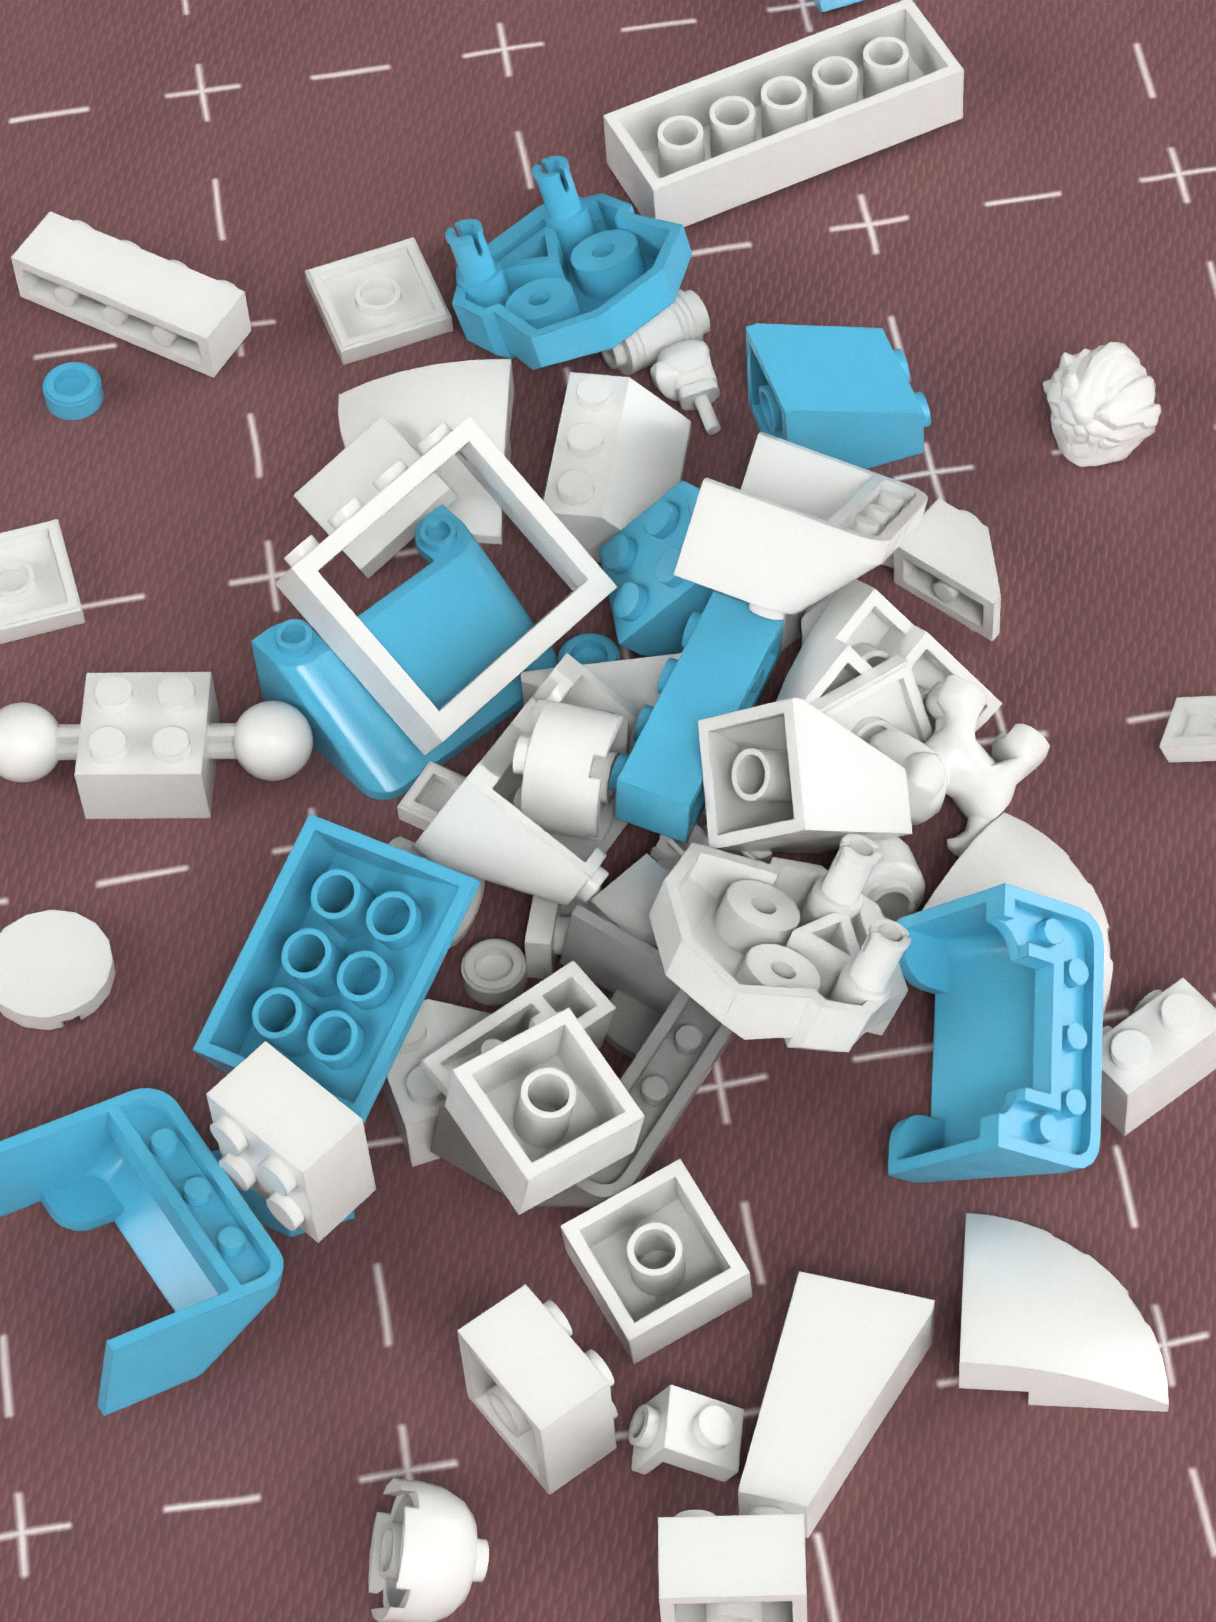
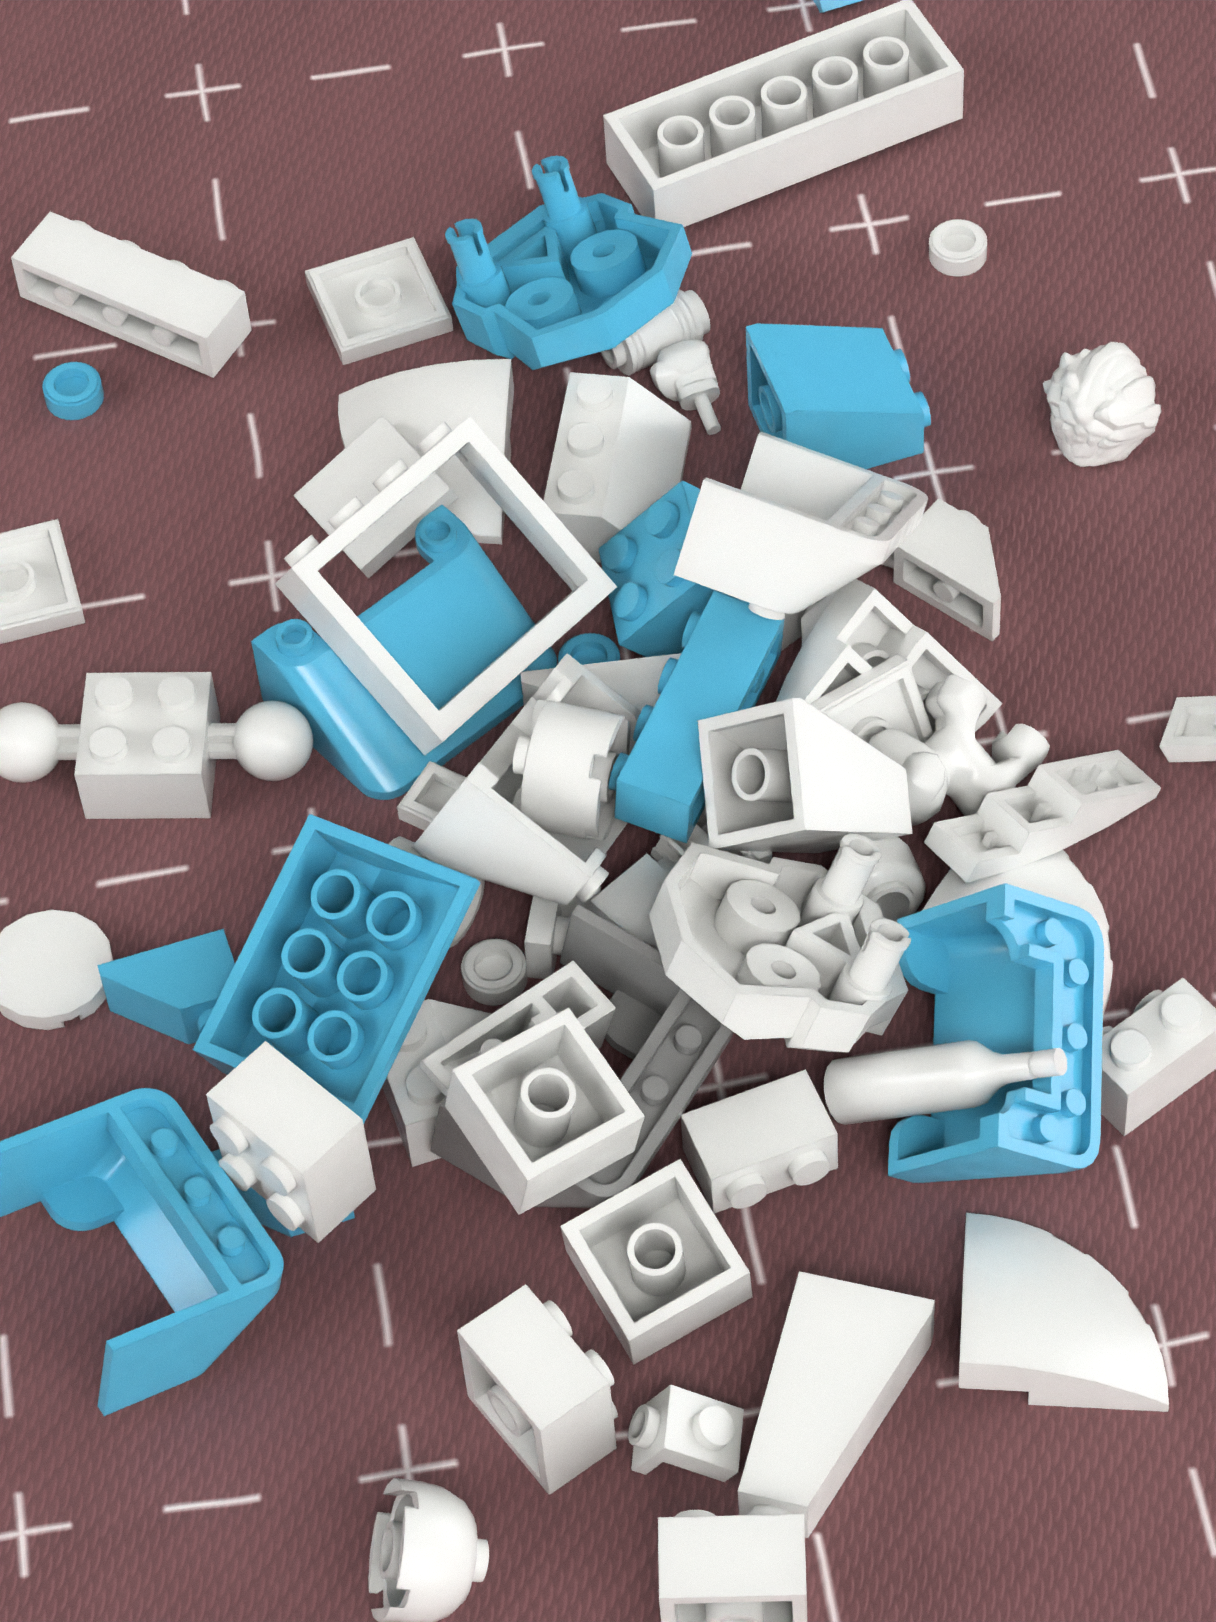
(170, 985): none -> medium azure slope
(760, 1142): none -> white brick
(928, 1079): none -> white piece
(957, 247): none -> white tile
(1051, 813): none -> white slope

